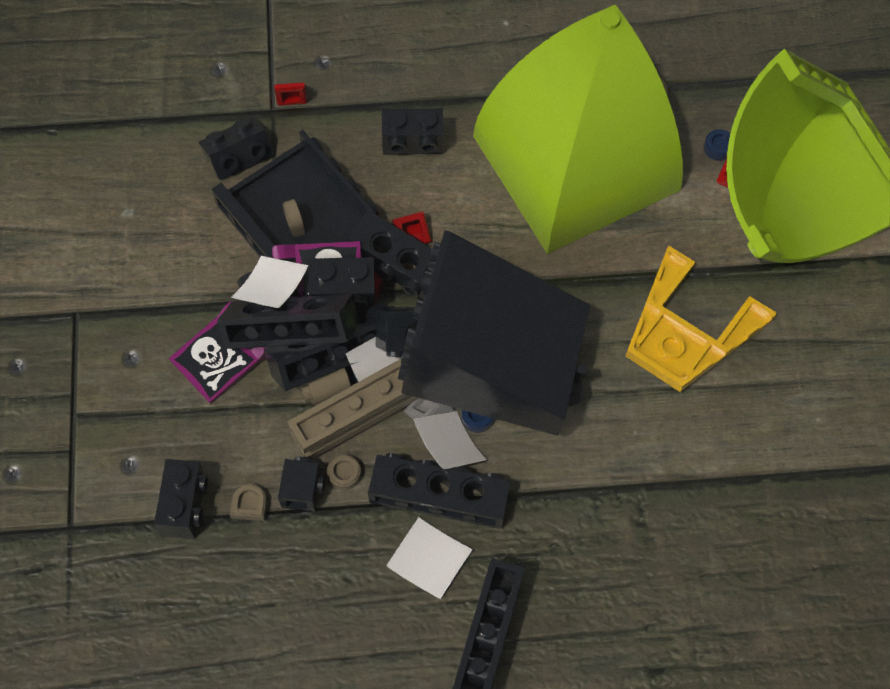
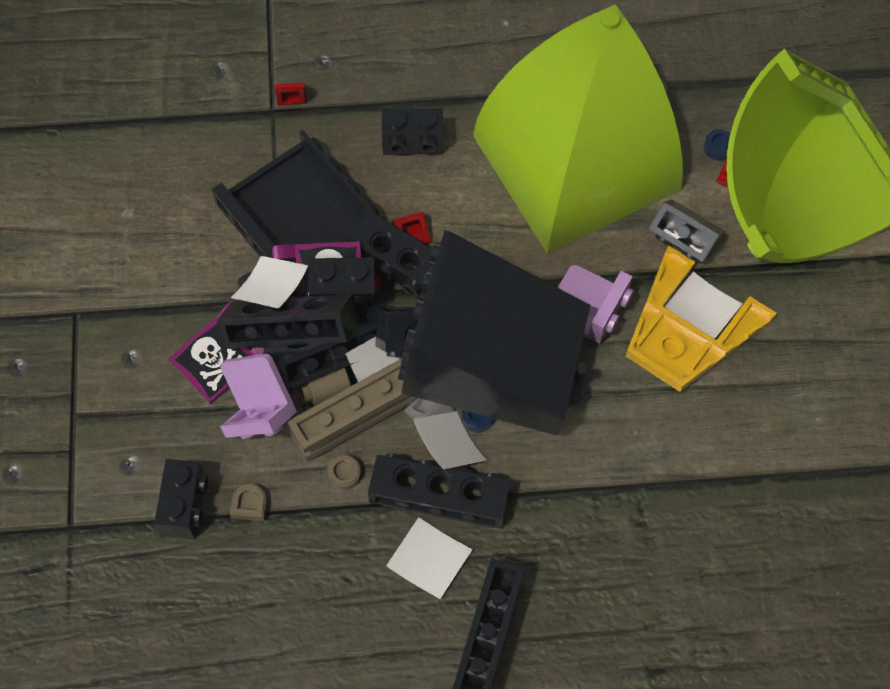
(236, 147): black bracket -> none
(259, 394): none -> lavender bracket
(293, 218): dark tan tile -> none
(300, 484): black brick -> none
(602, 295): none -> lavender bracket
(686, 230): none -> brick
(703, 305): none -> white sticker

